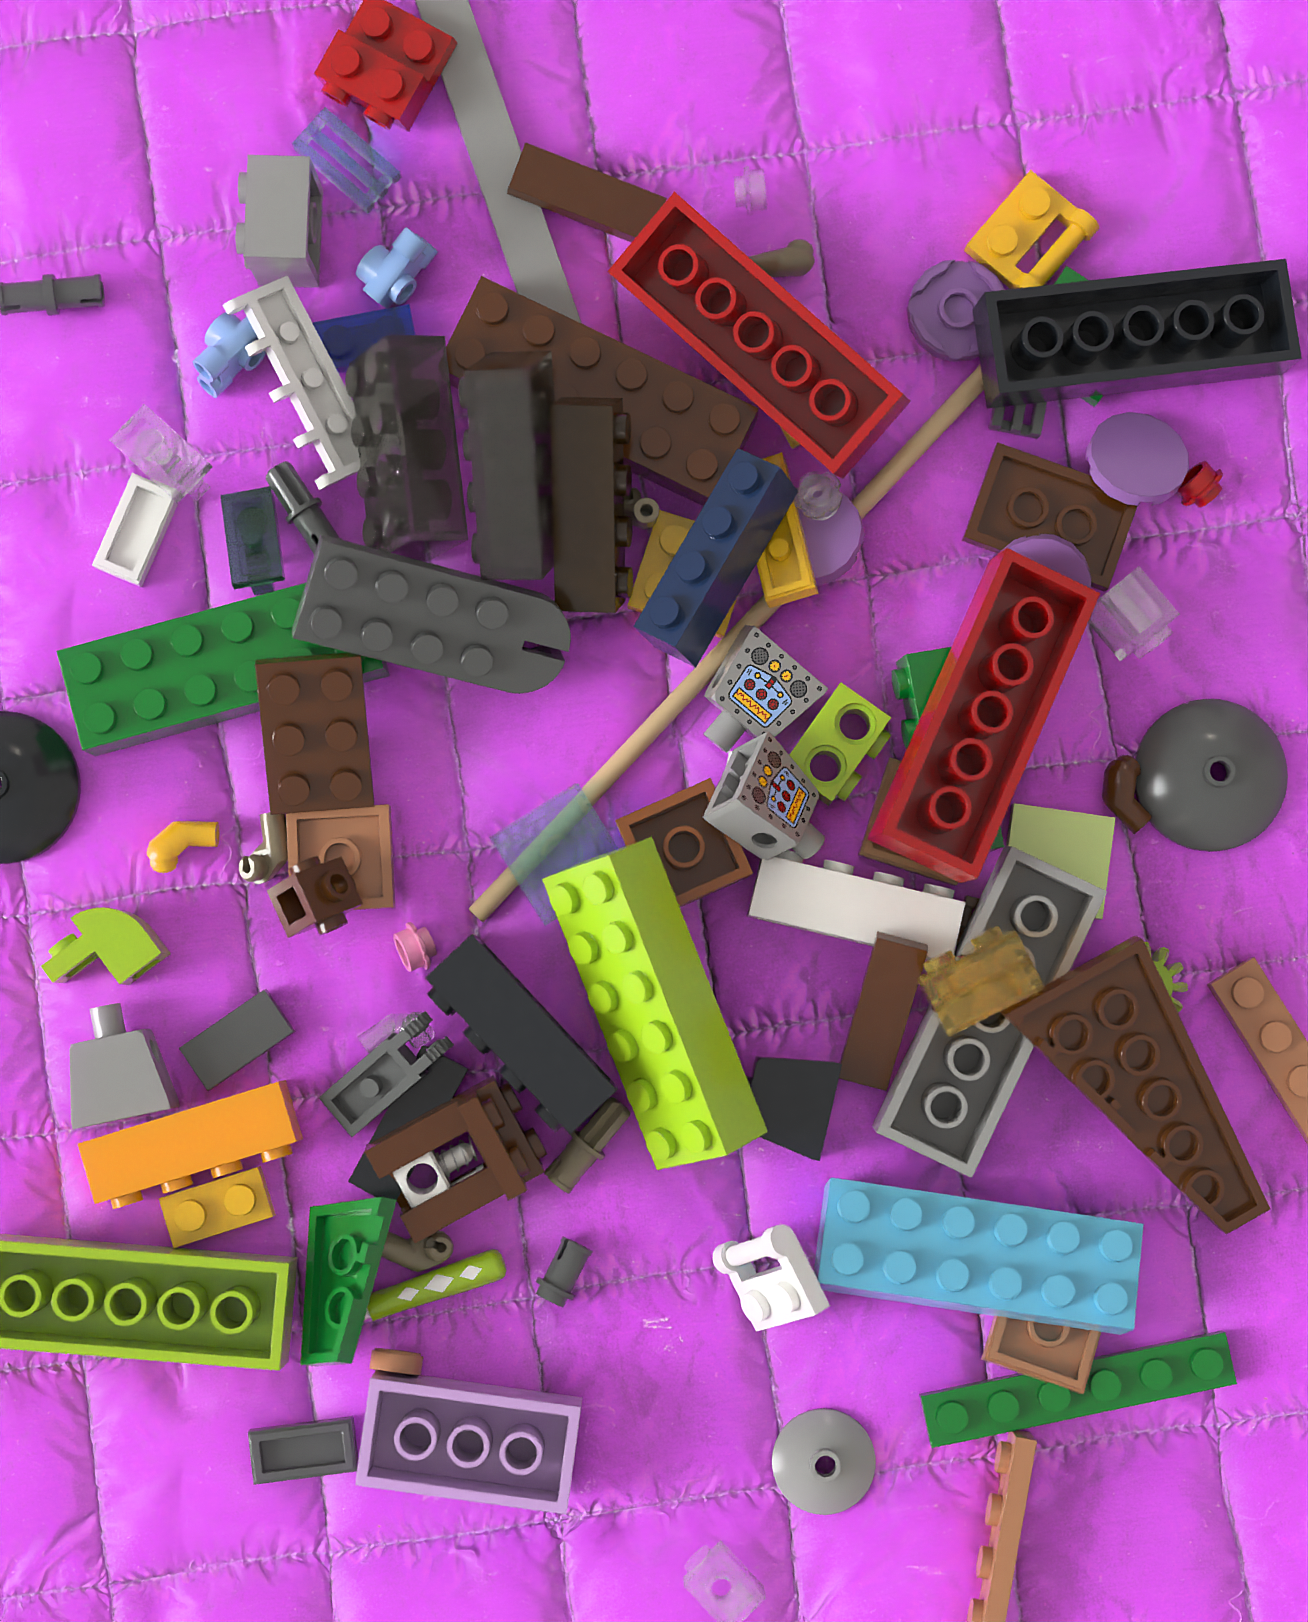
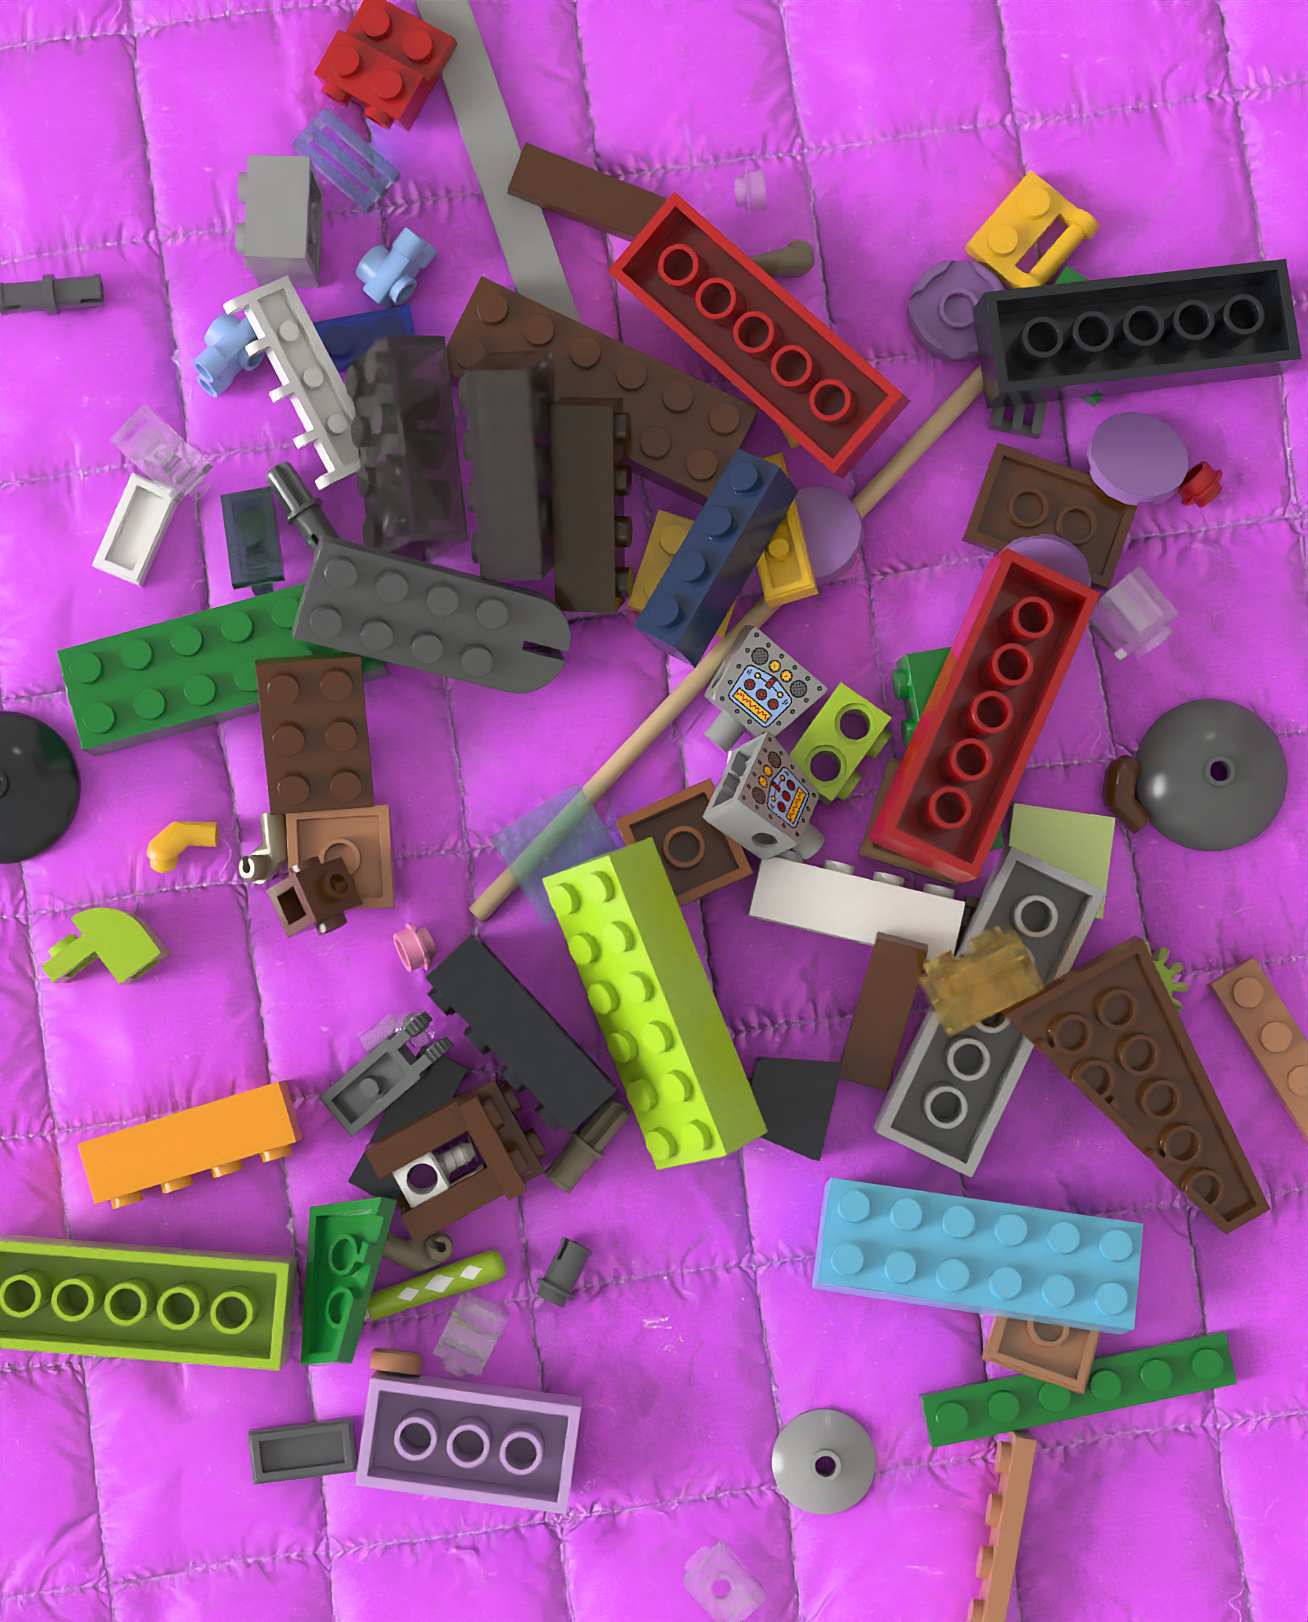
(117, 1072): light grey torso -> none
(217, 1207): yellow plate -> none
(237, 1040): dark grey tile -> none
(470, 1336): none -> clear brick
(642, 510): dark tan arm -> none
(777, 1293): white plate -> none
(824, 505): clear plate -> none

